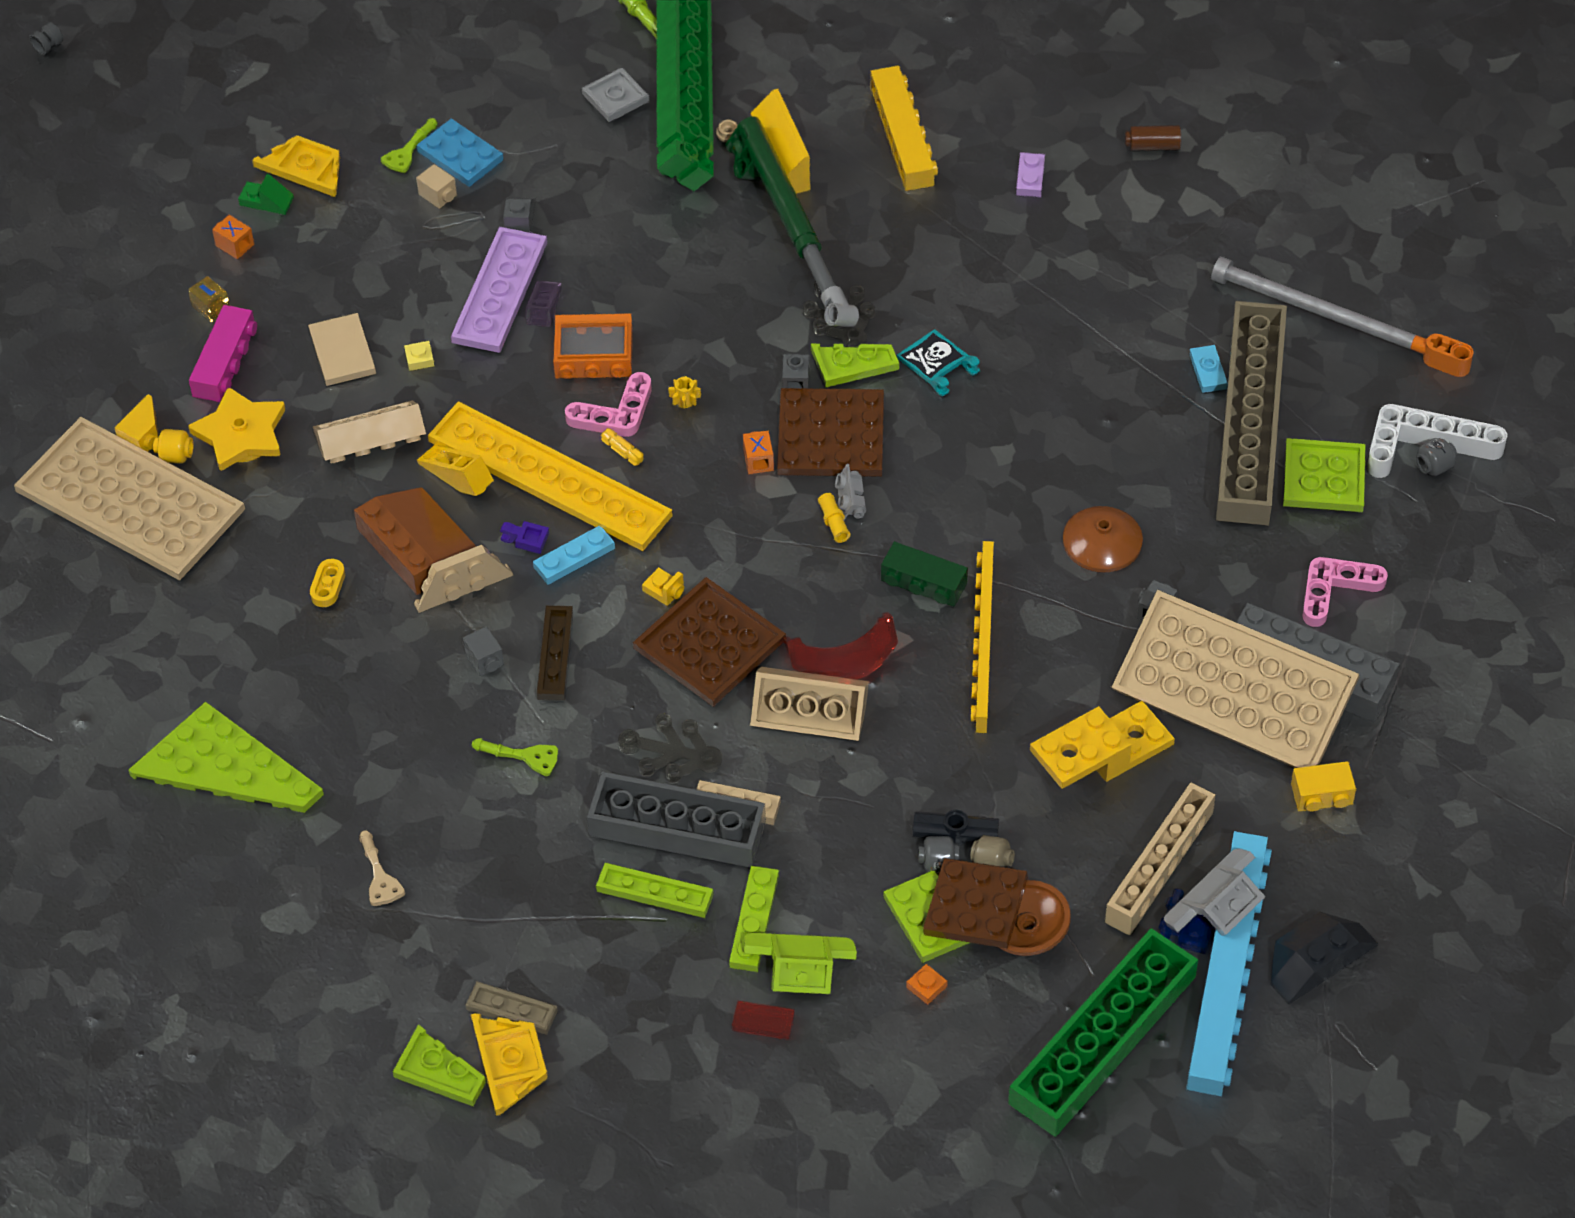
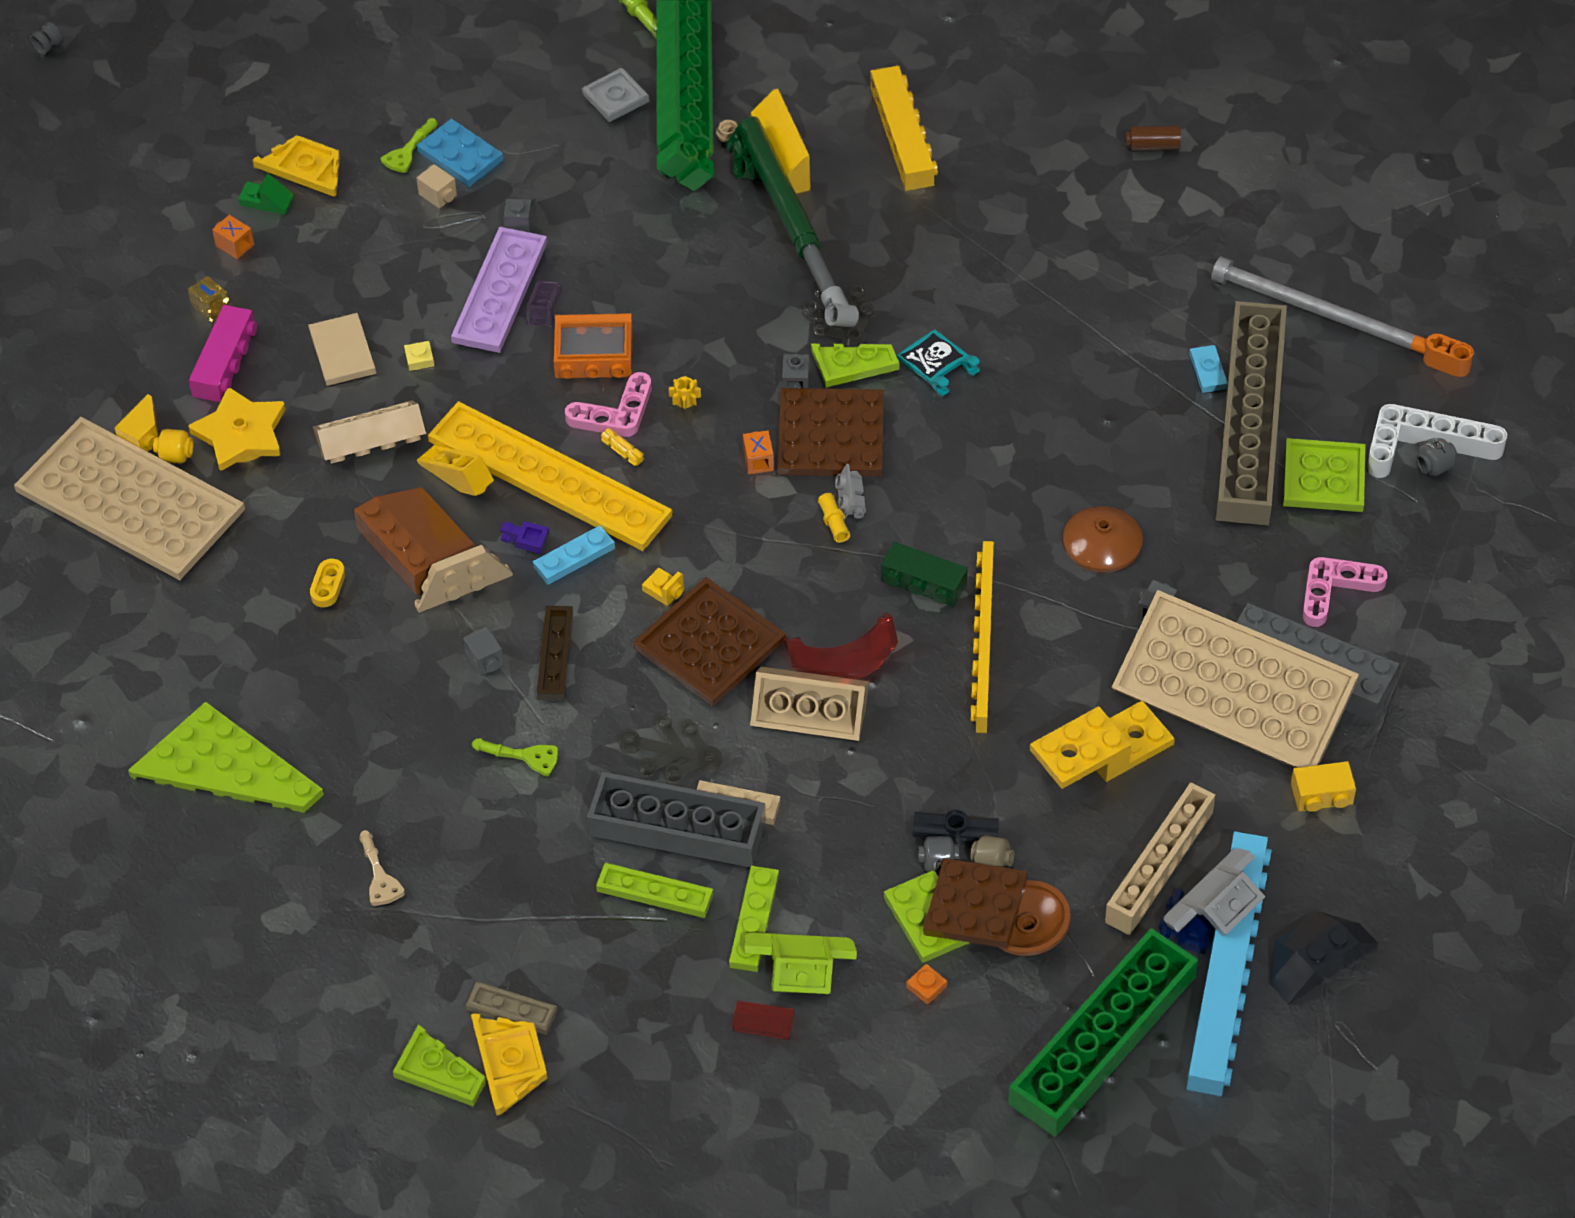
(1030, 174): lavender plate -> none

